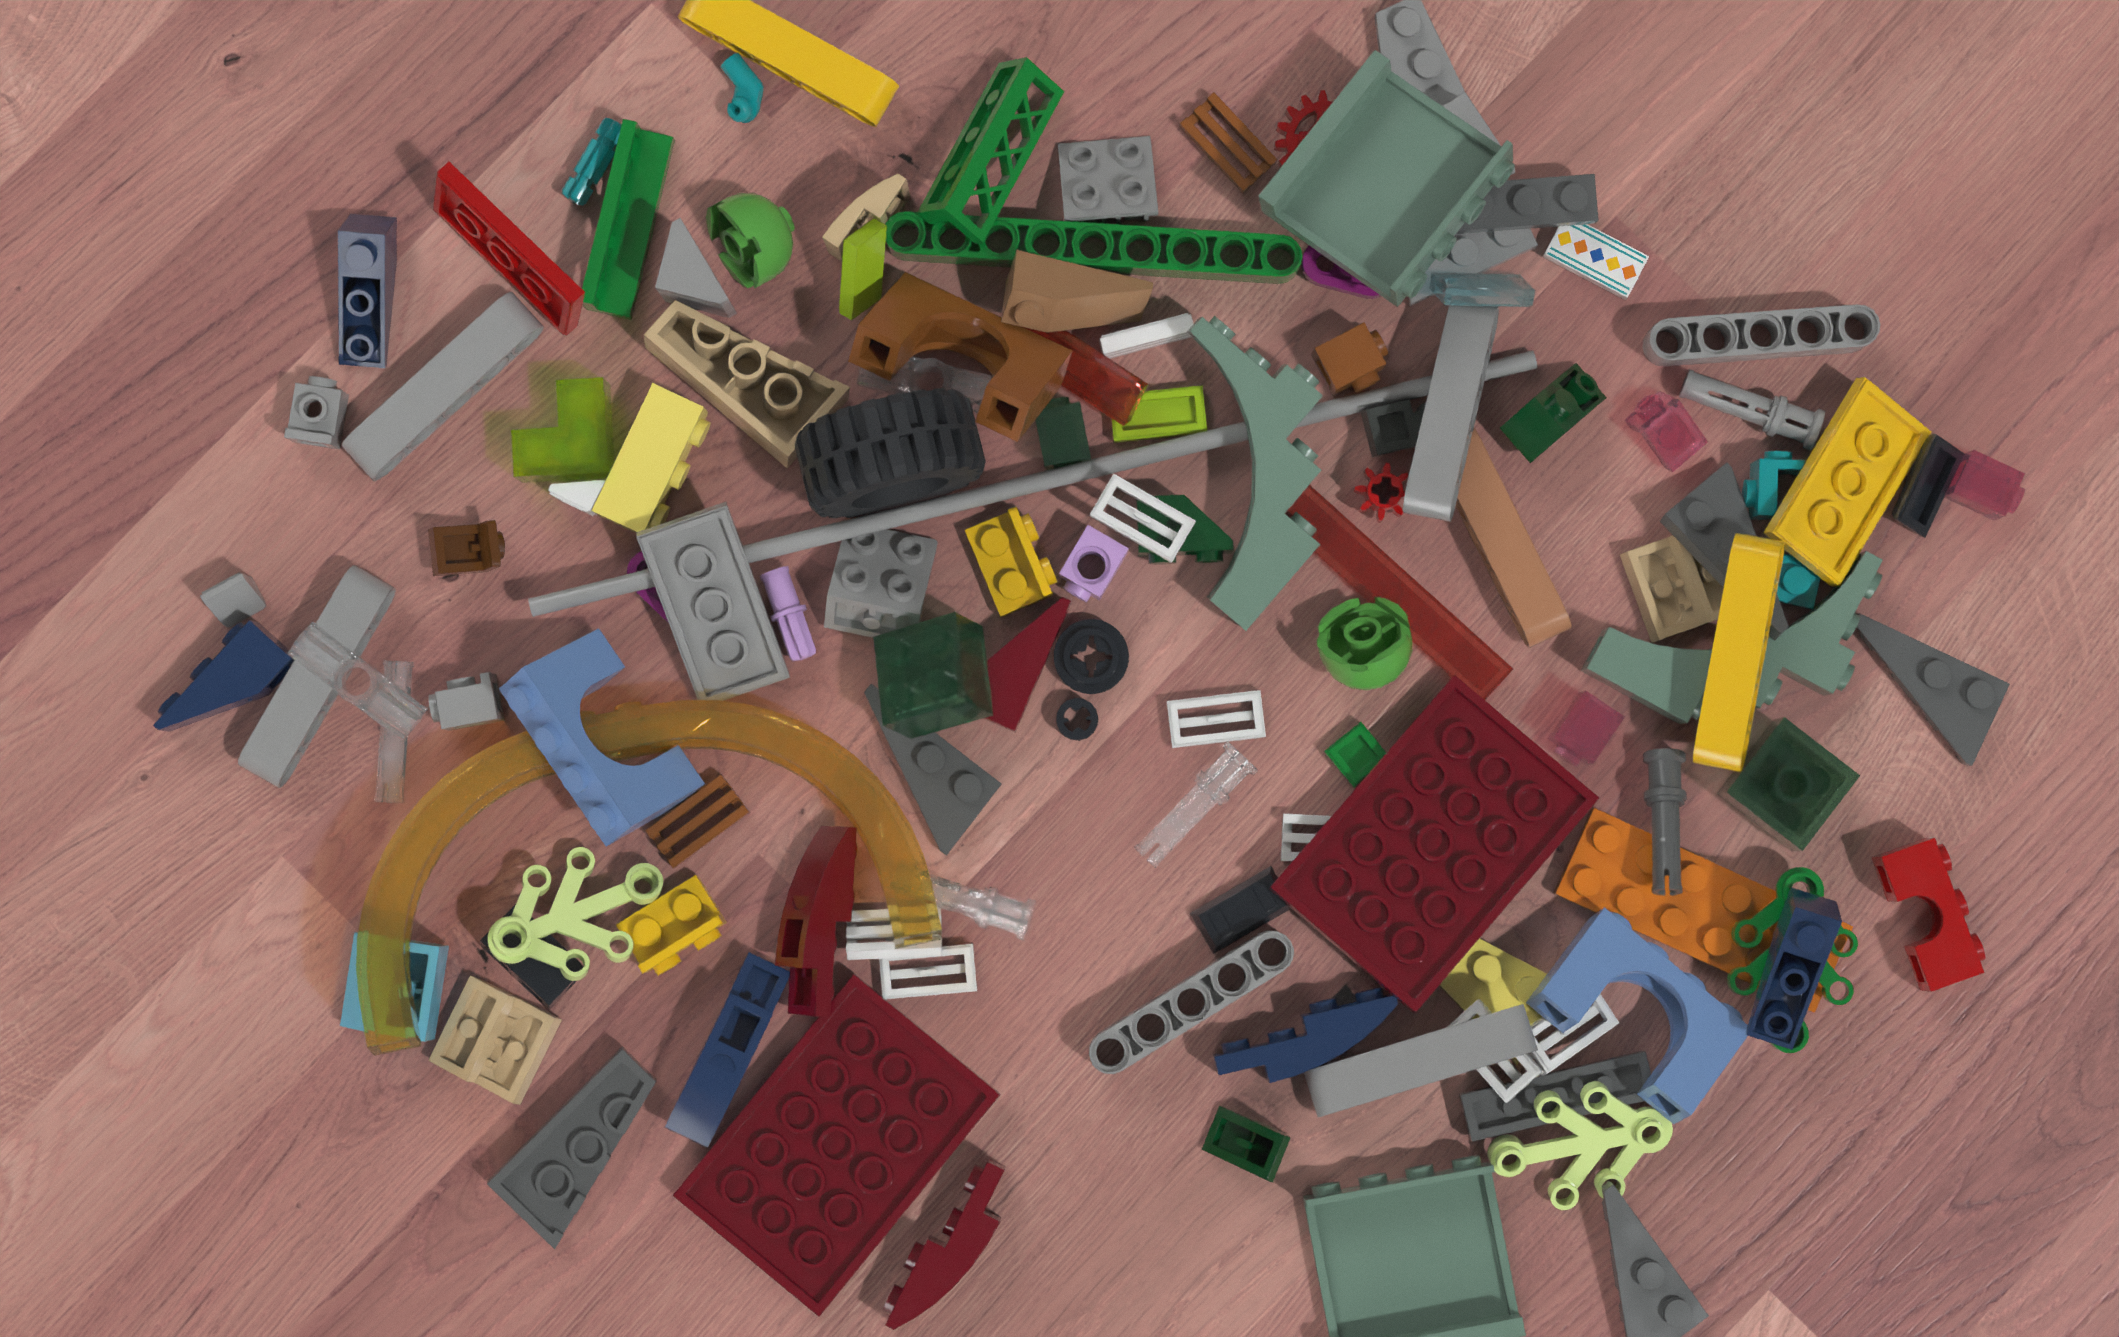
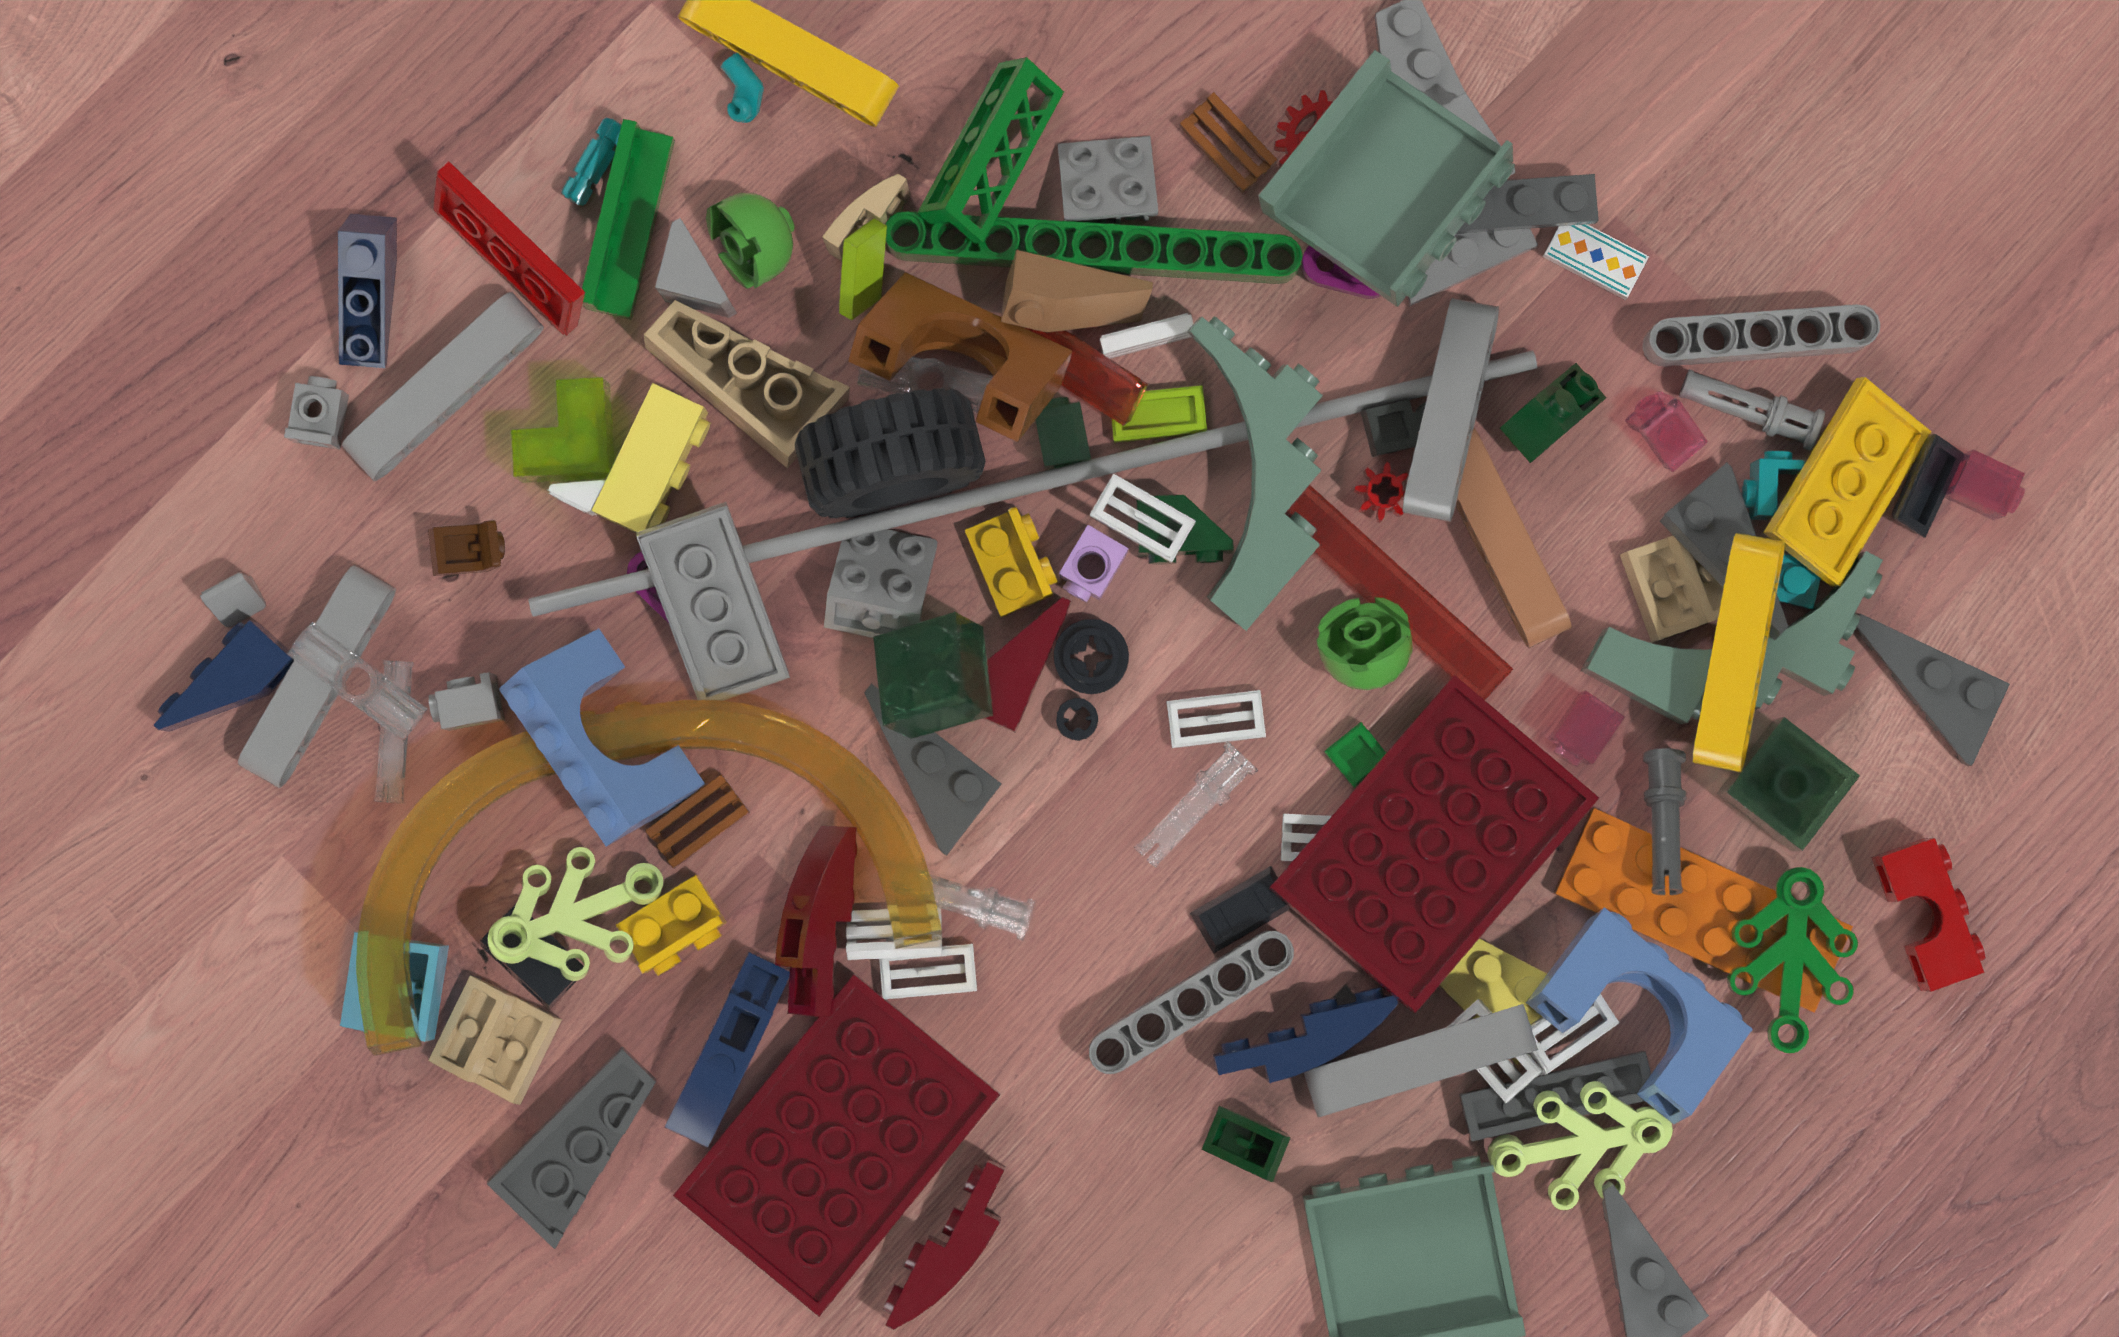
(788, 613): lavender axle -> none
(1351, 359): dark orange brick -> none
(1482, 289): clear light blue tile -> none
(1793, 967): dark blue slope -> none

